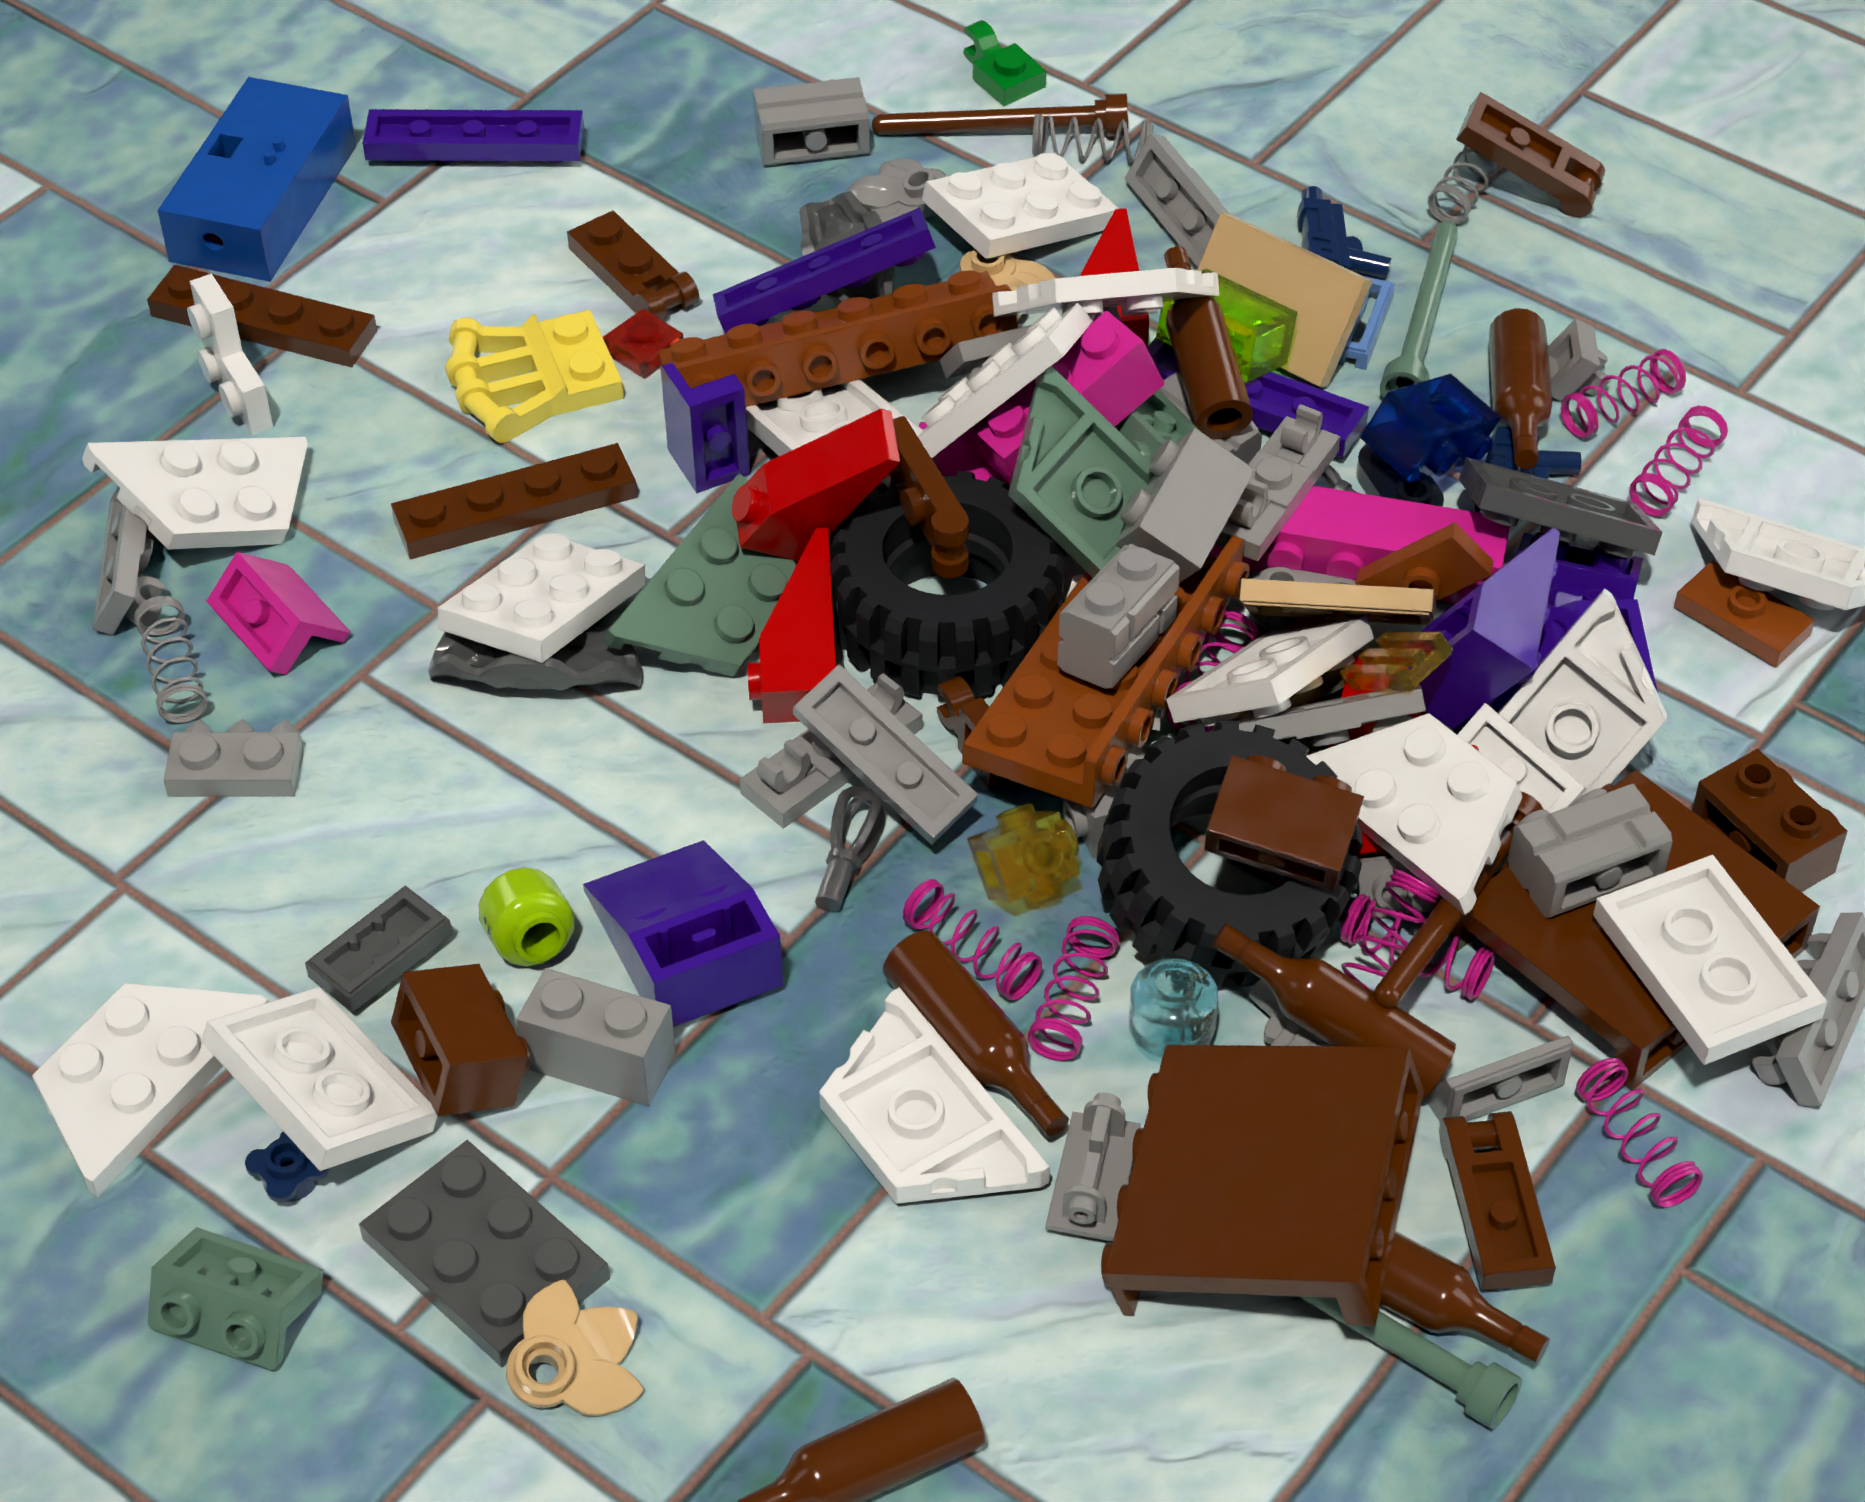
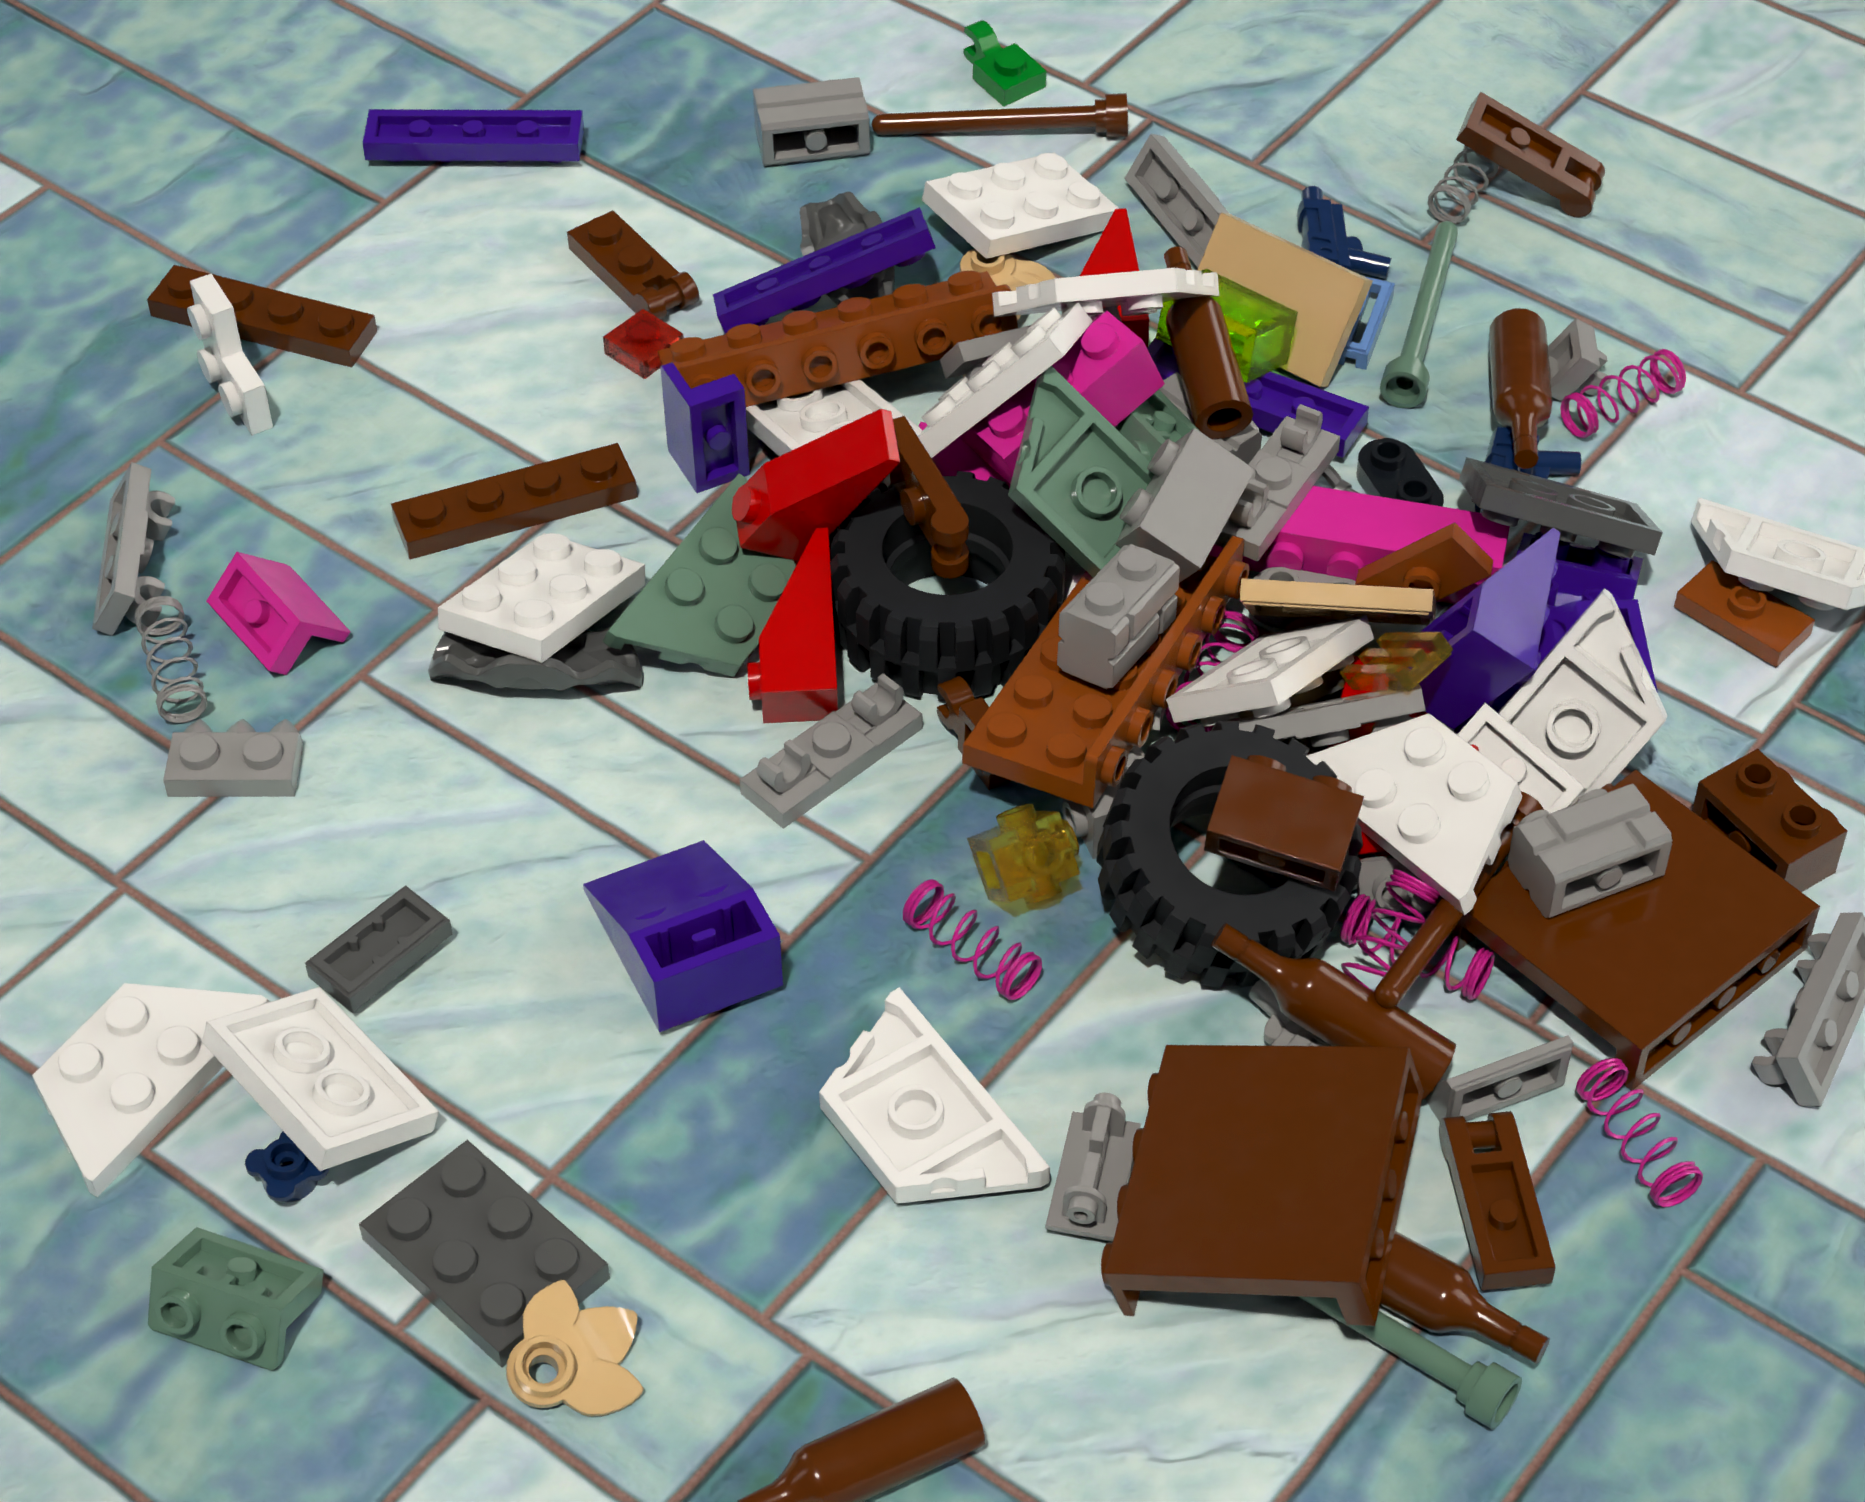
(206, 488): white wing -> none
(257, 179): blue brick -> none
(459, 1039): reddish brown brick -> none
(526, 916): lime head -> none
(565, 362): light yellow plate -> none
(597, 1036): light grey brick -> none
(844, 861): flat silver piece -> none
(885, 754): light grey plate -> none
(895, 188): light grey plate -> none
(970, 1023): reddish brown piece -> none
(1040, 137): light grey piece -> none
(1060, 1025): dark pink piece -> none
(1172, 1005): clear light blue head -> none
(1431, 427): clear blue brick -> none
(1656, 479): dark pink piece -> none
(1709, 959): white plate -> none

